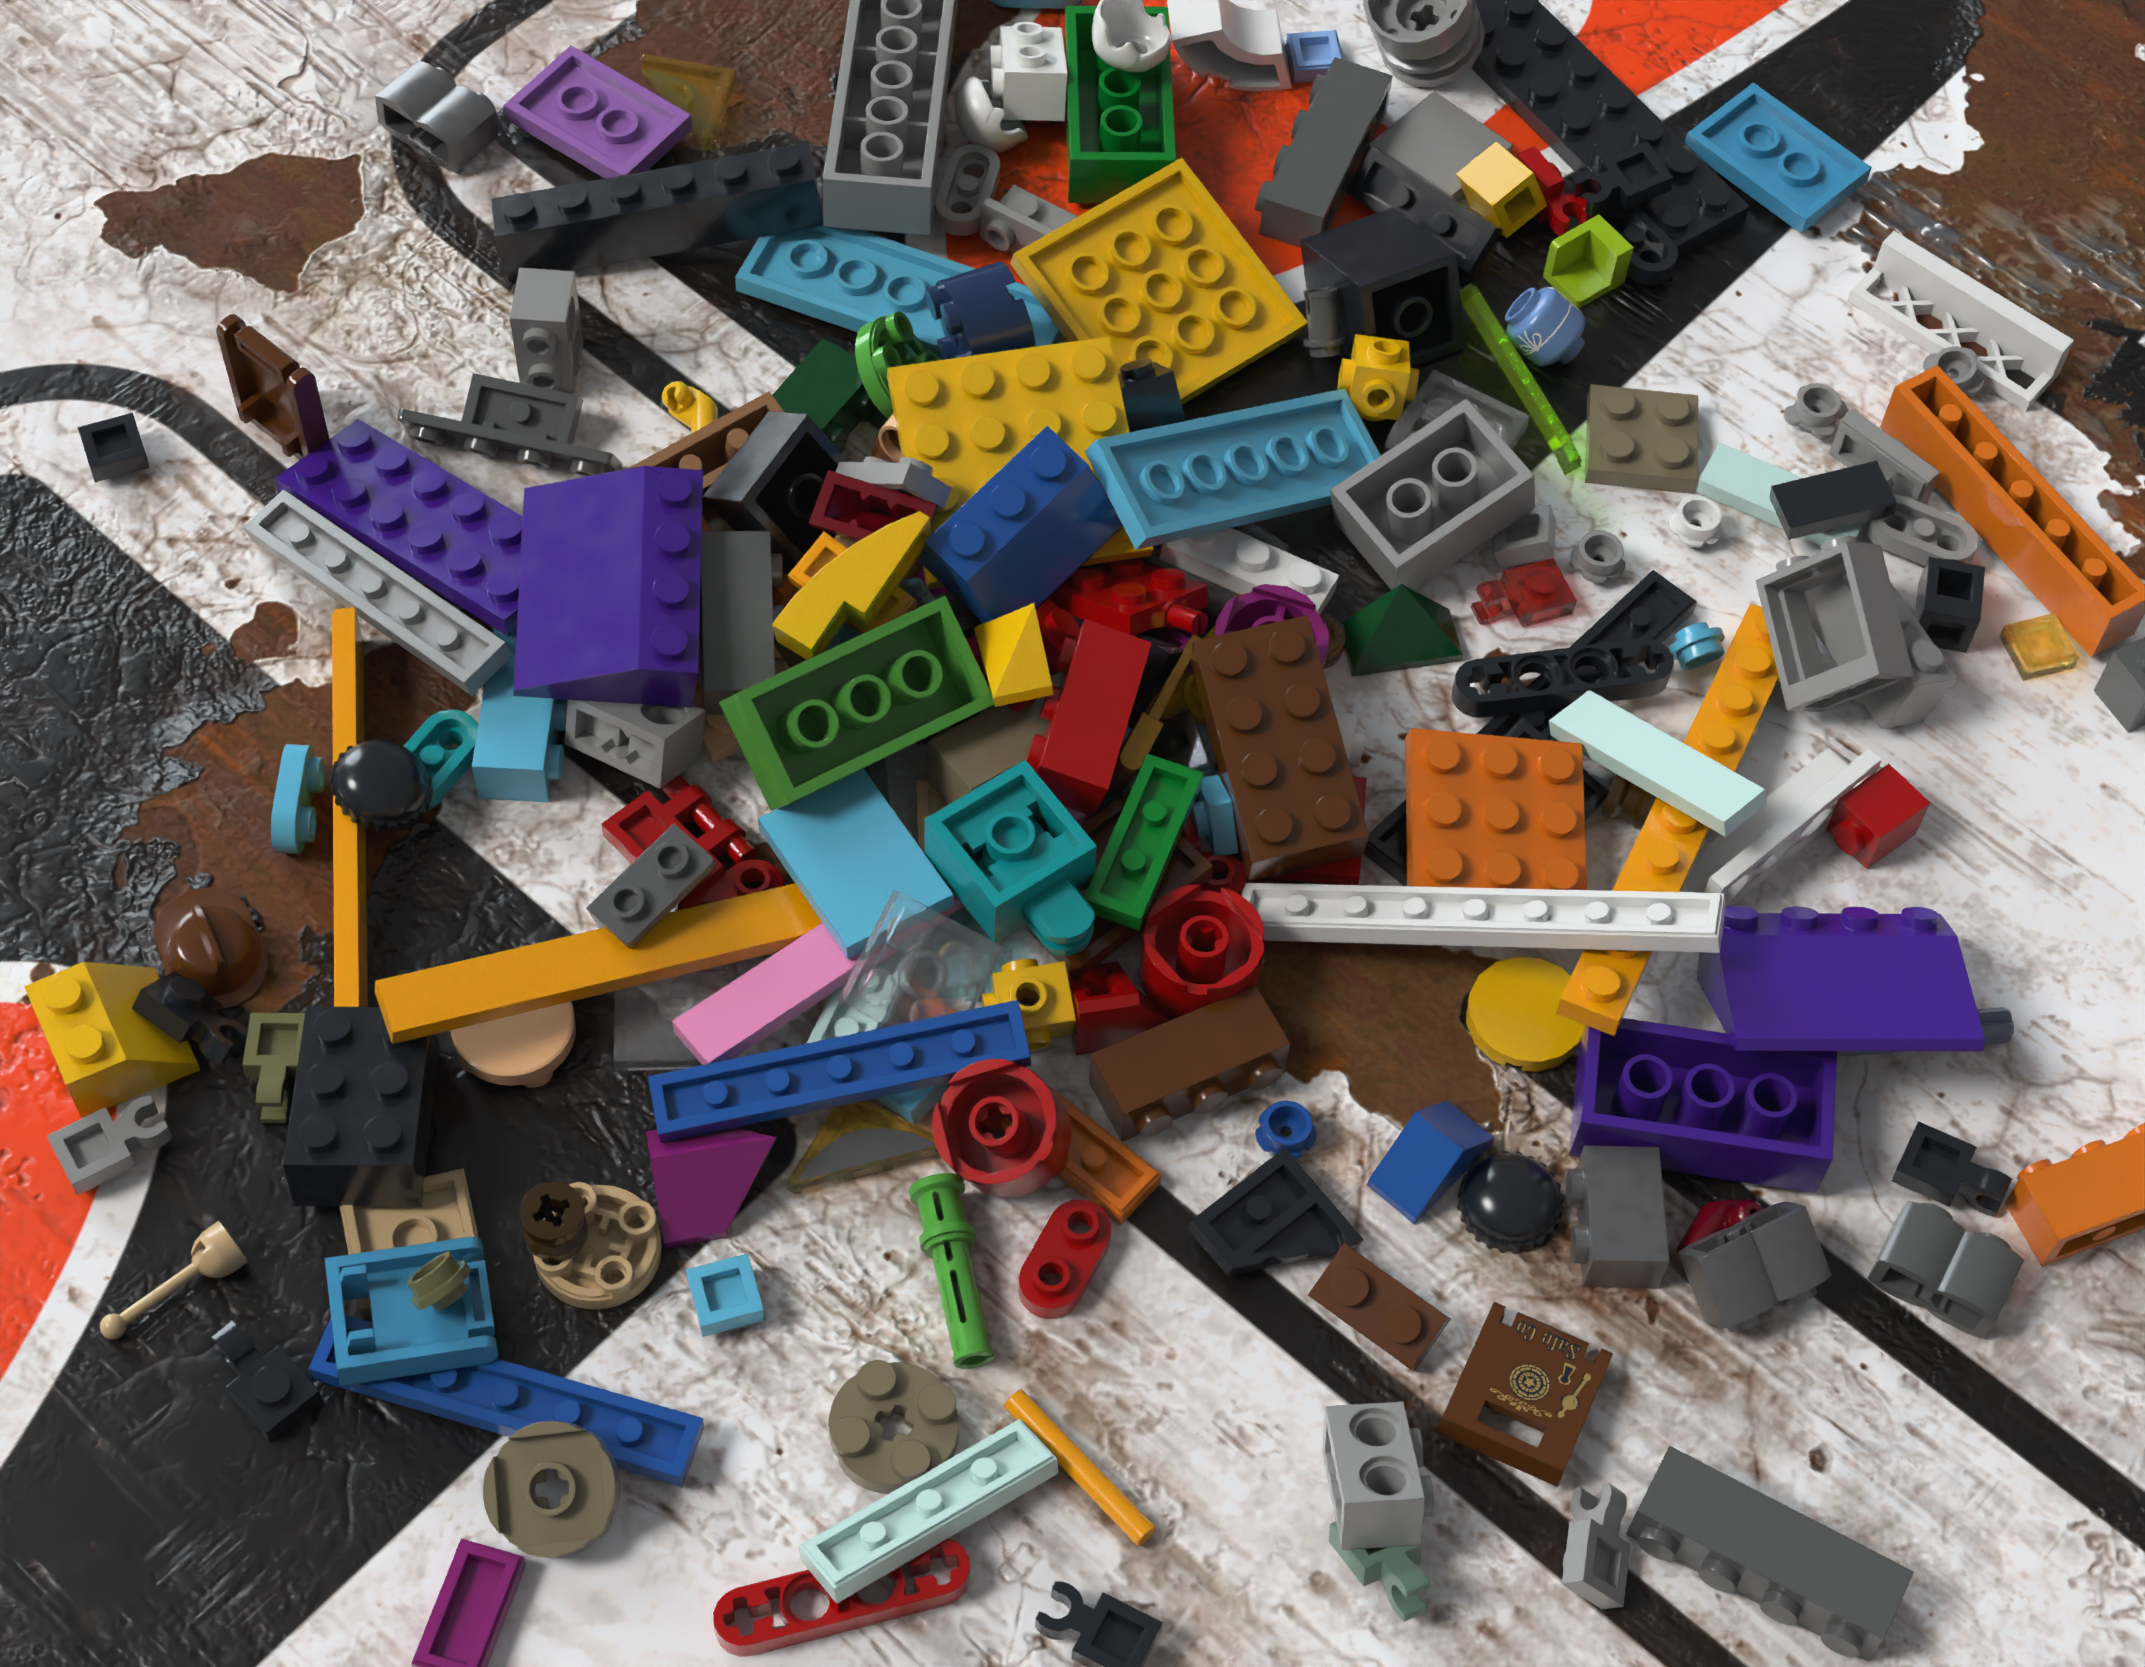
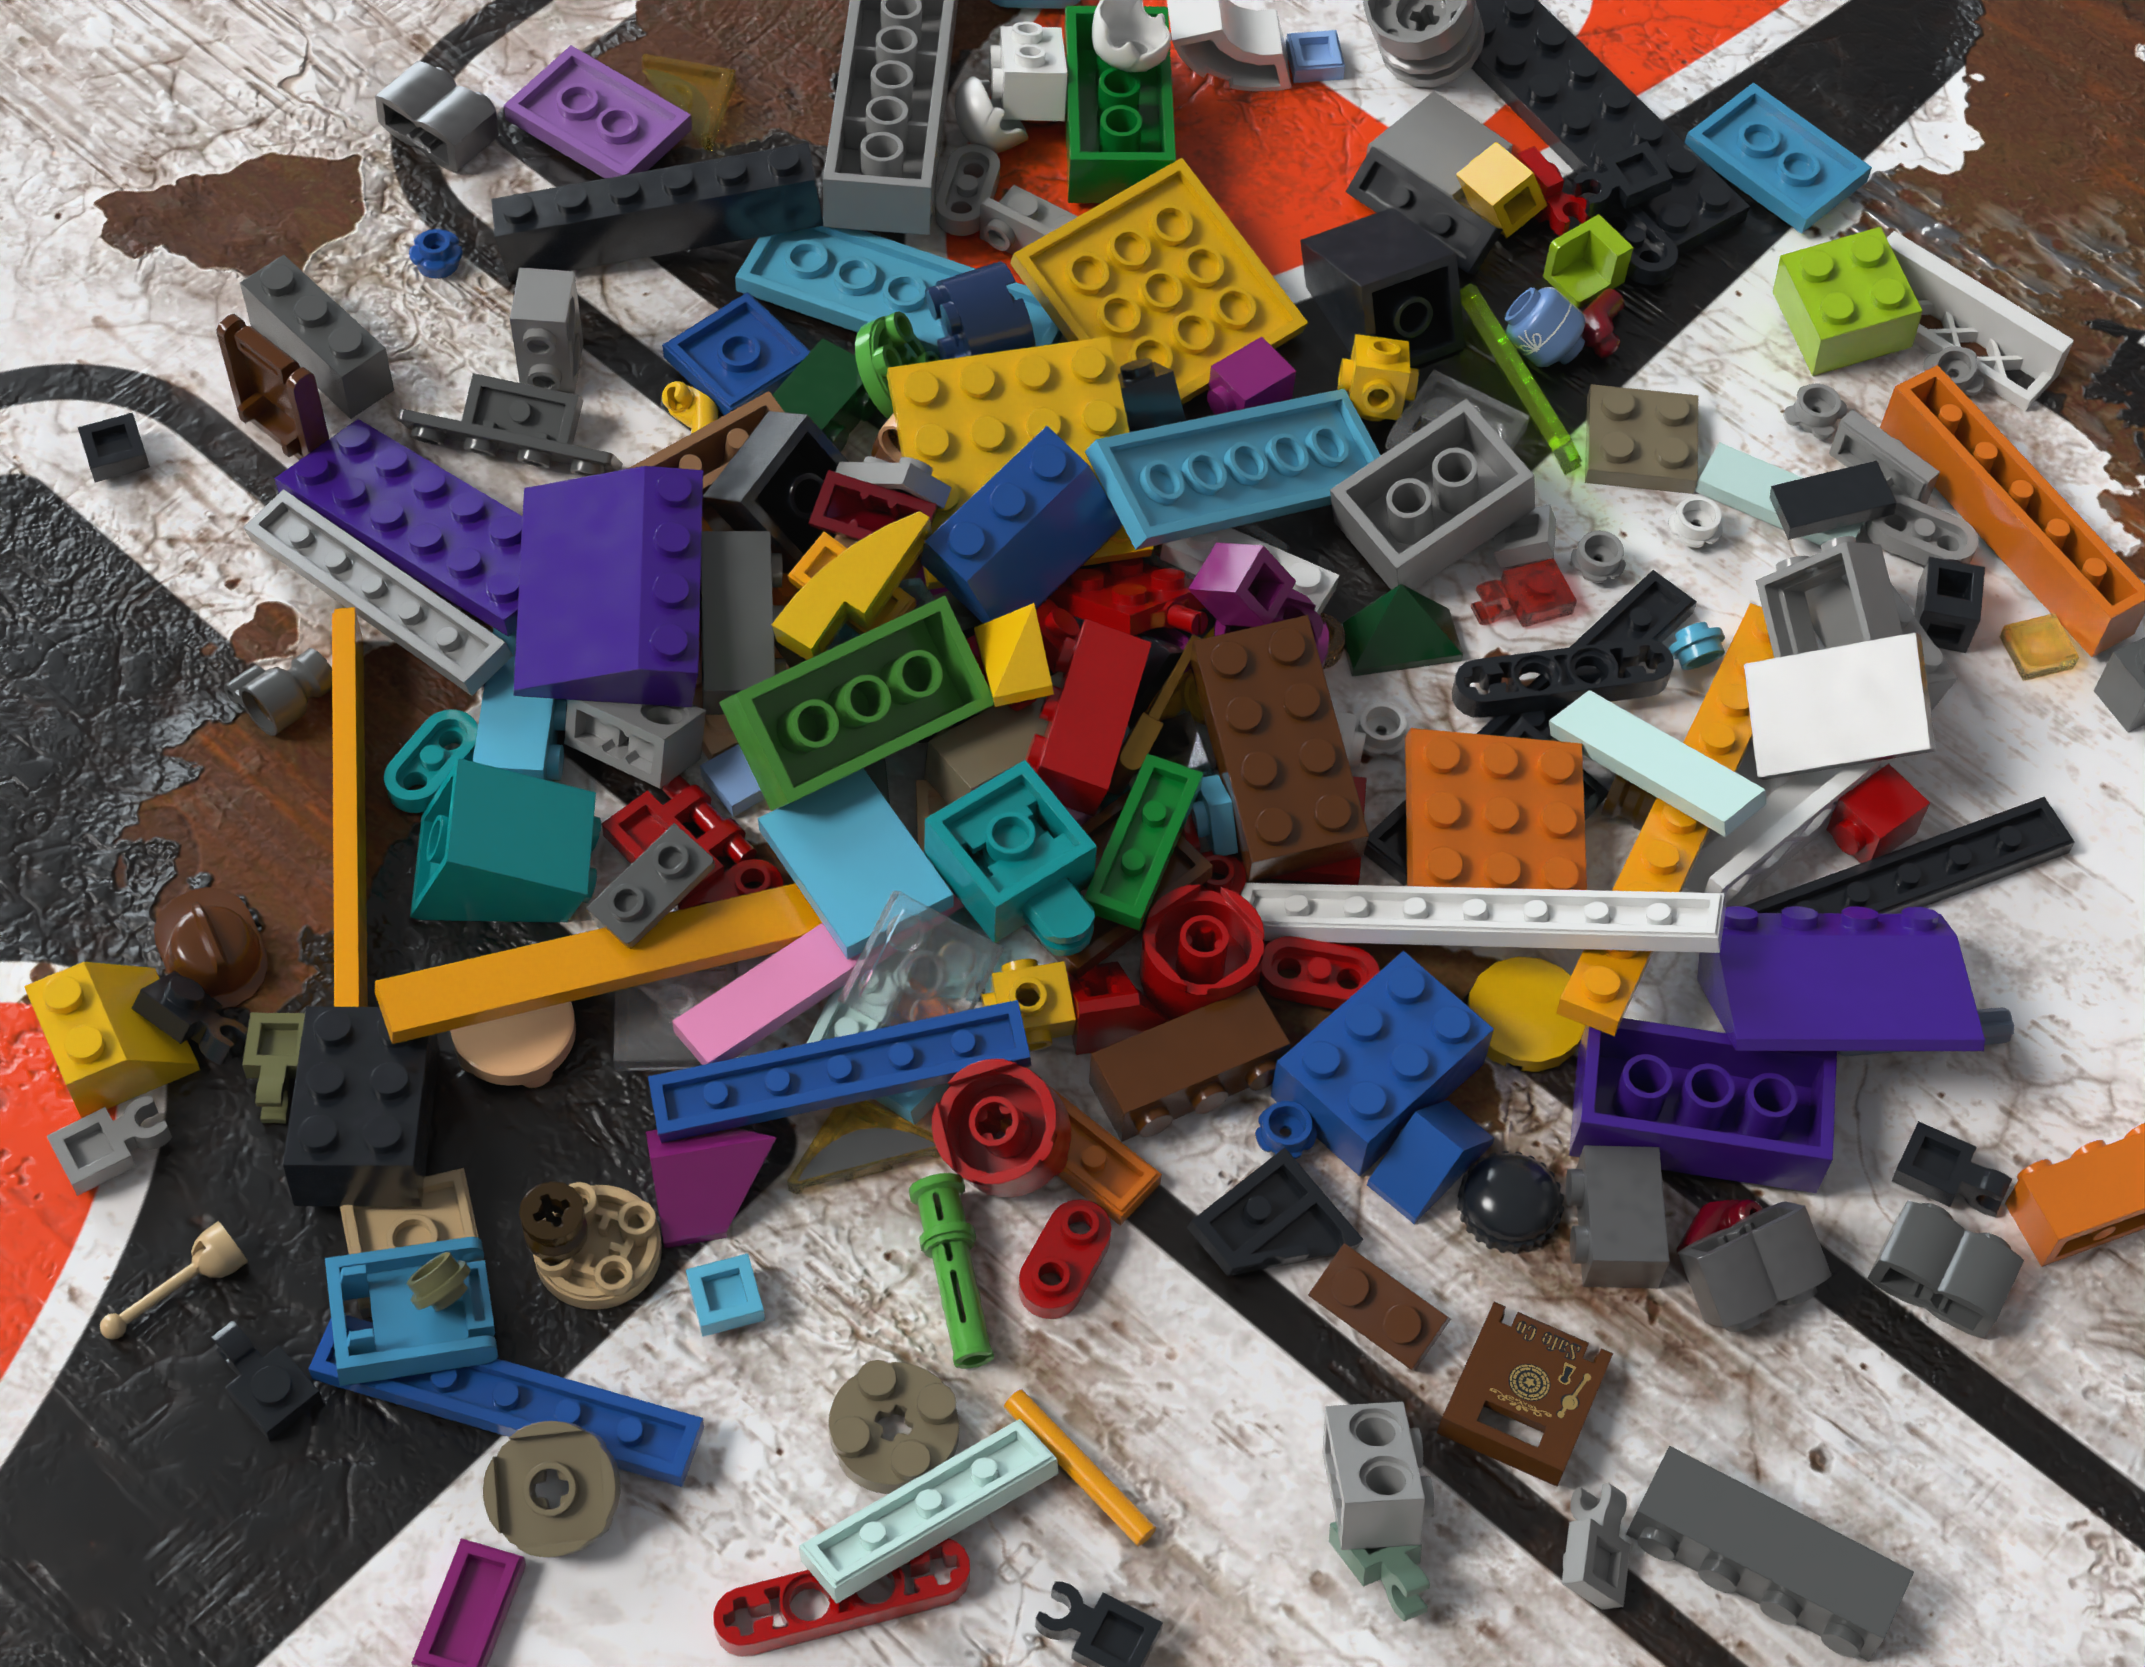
(279, 695): none -> dark grey piece
(292, 815): medium azure plate -> none
(318, 334): none -> dark grey brick
(381, 785): black hat -> none
(436, 253): none -> blue plate
(504, 848): none -> teal slope
(732, 780): none -> light blue tile
(736, 353): none -> blue plate
(1242, 584): none -> magenta brick
(1250, 379): none -> magenta brick
(1318, 969): none -> red plate
(1323, 322): dark grey pin -> none
(1324, 152): dark grey brick -> none
(1381, 1059): none -> blue brick
(1387, 718): none -> white plate
(1599, 326): none -> dark red arm
(1839, 706): none -> tile
(1846, 301): none -> lime brick
(1937, 865): none -> black tile

